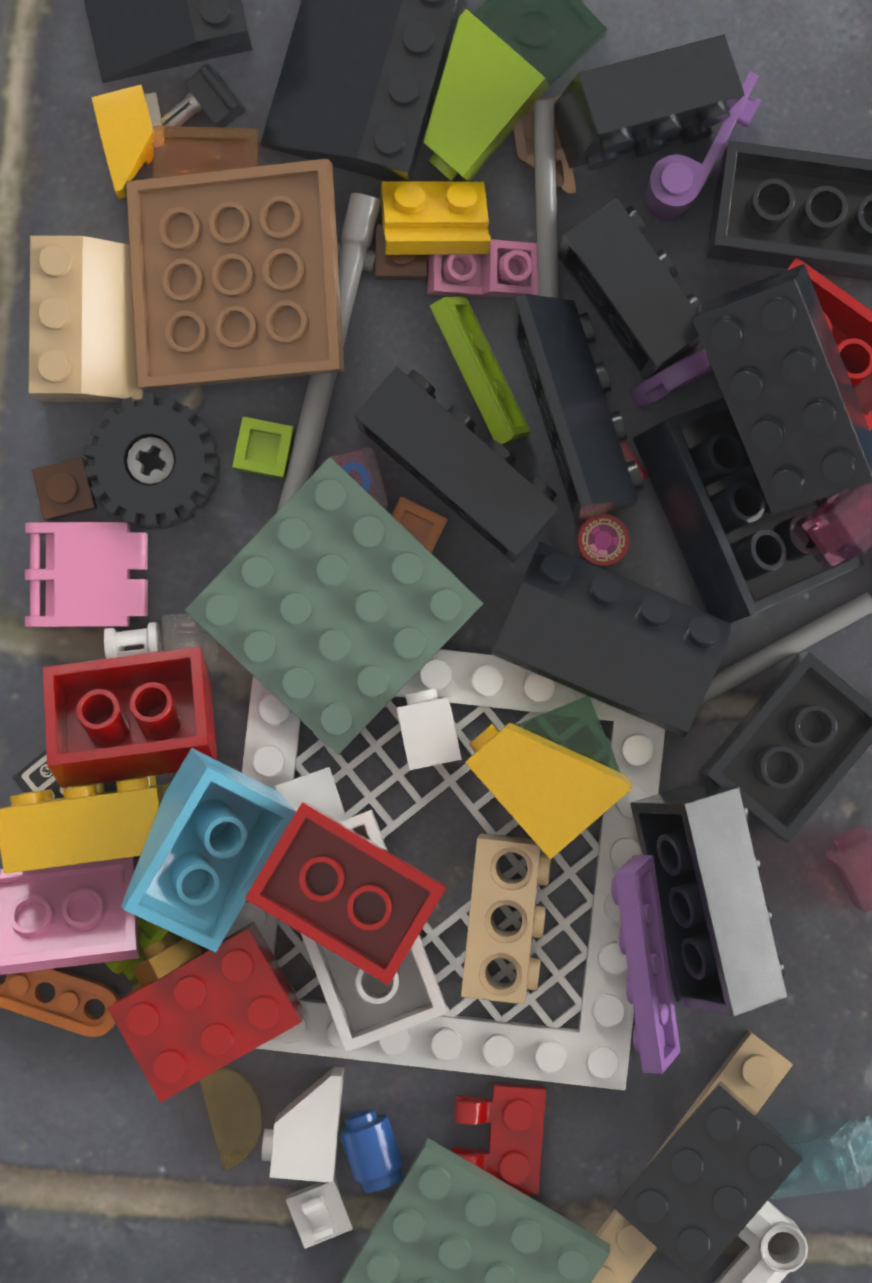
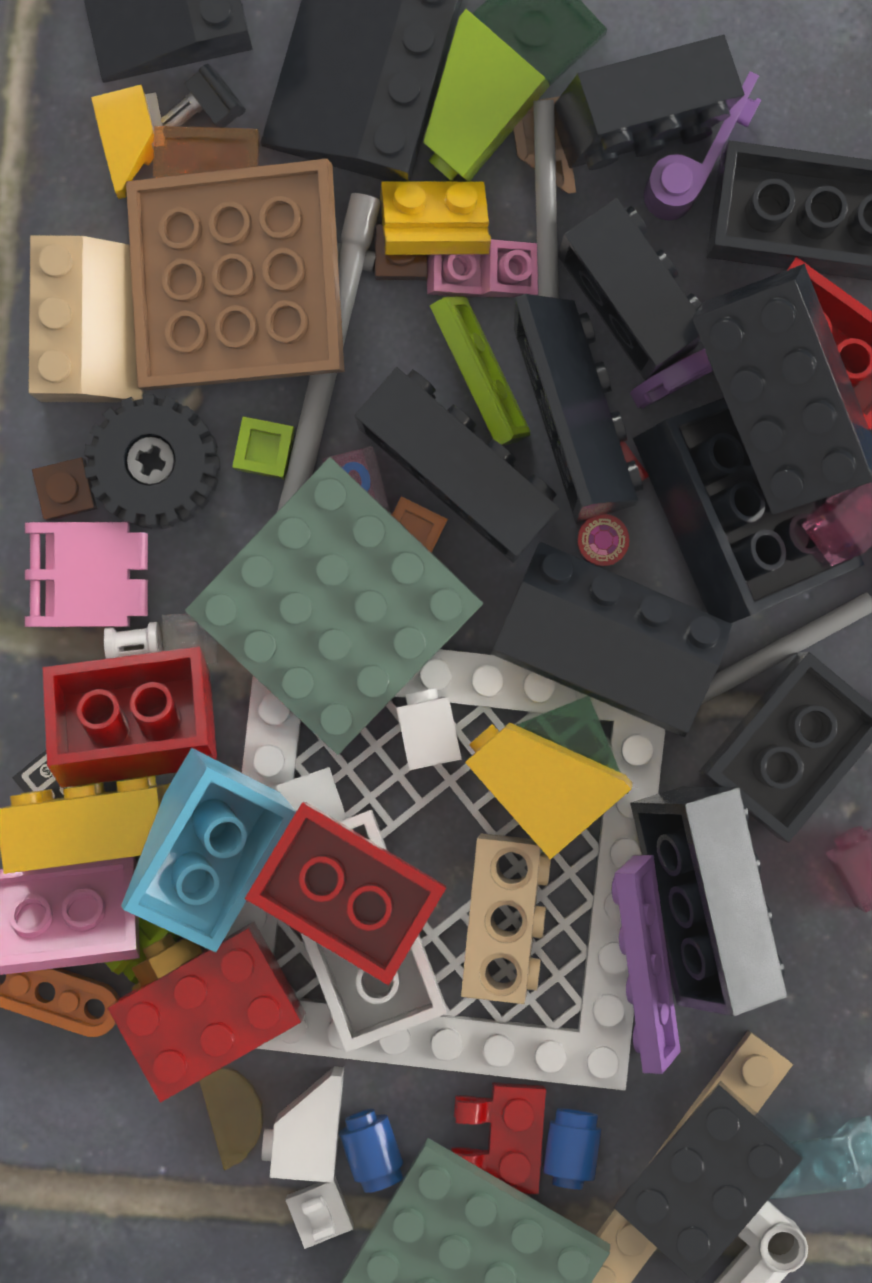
(572, 1148): none -> blue brick

